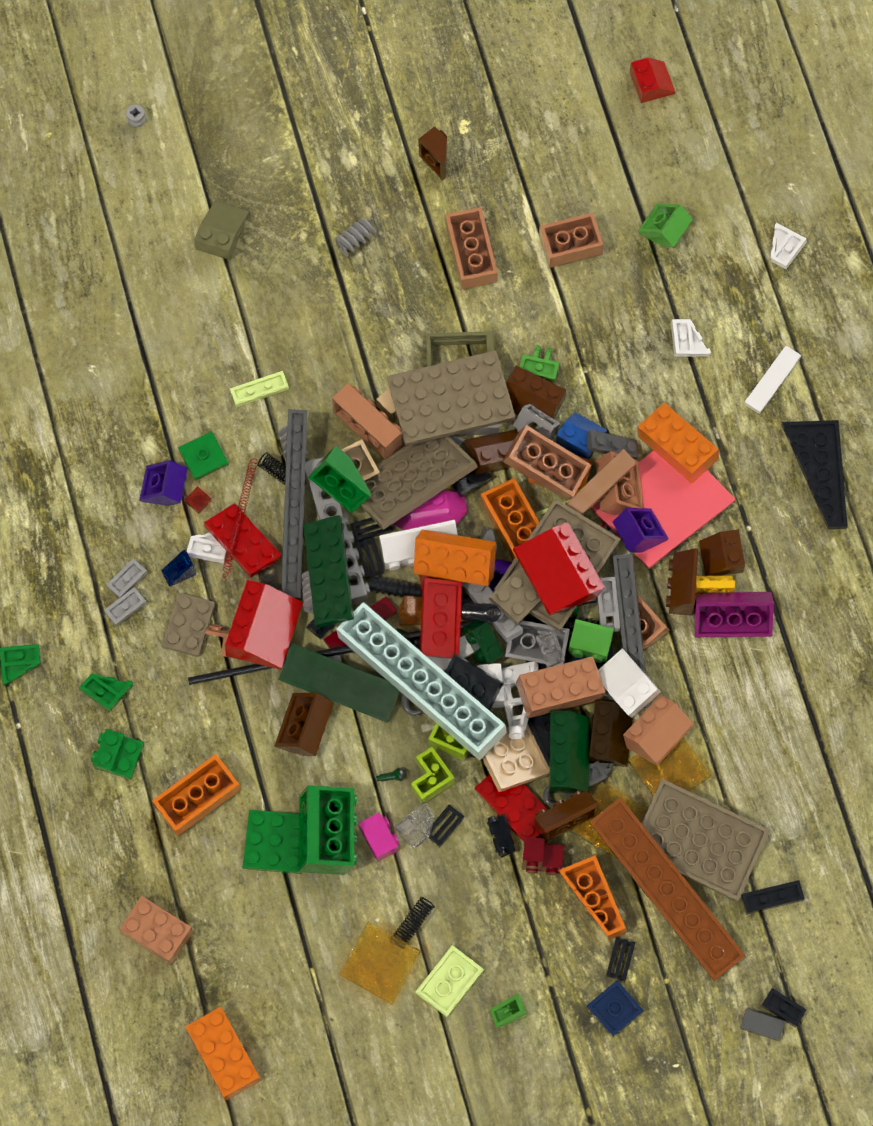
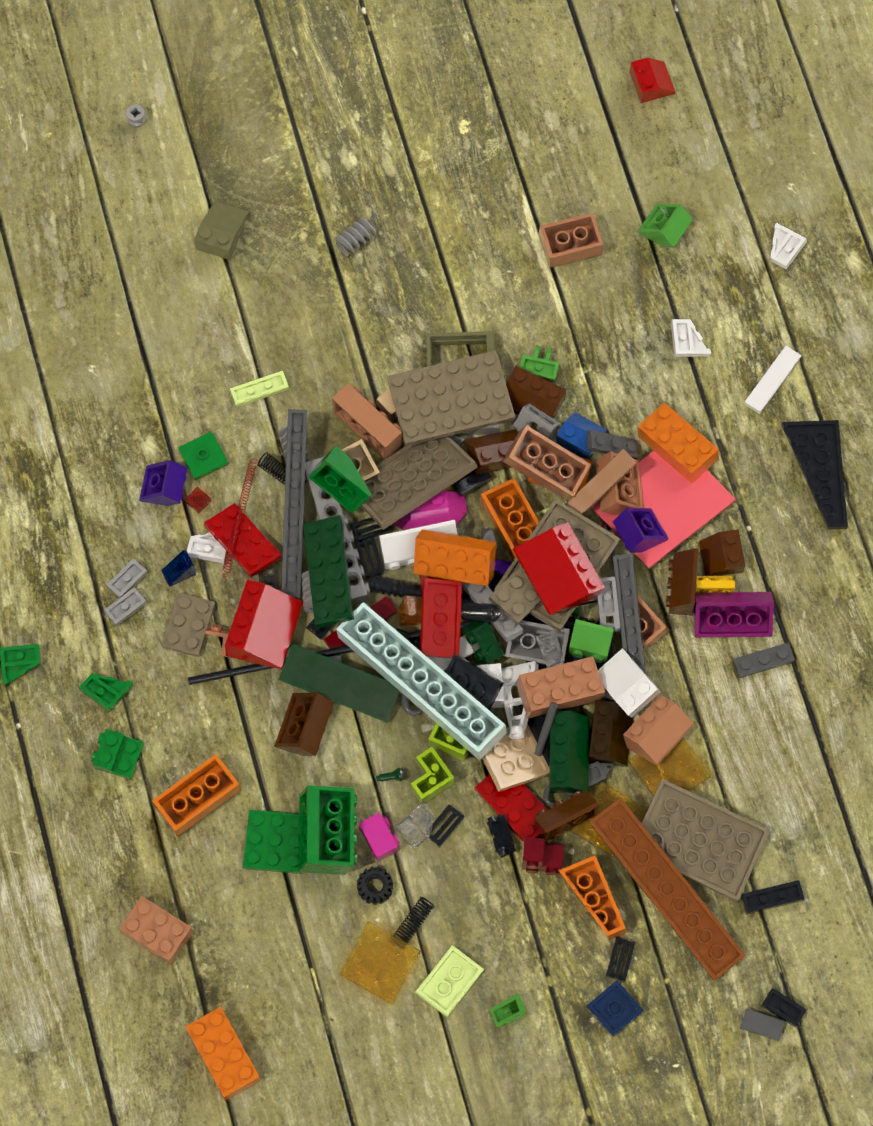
(374, 873): none -> black tyre
(434, 151): reddish brown slope -> none
(471, 248): nougat brick -> none
(545, 729): none -> dark grey bar
(763, 660): none -> dark grey plate

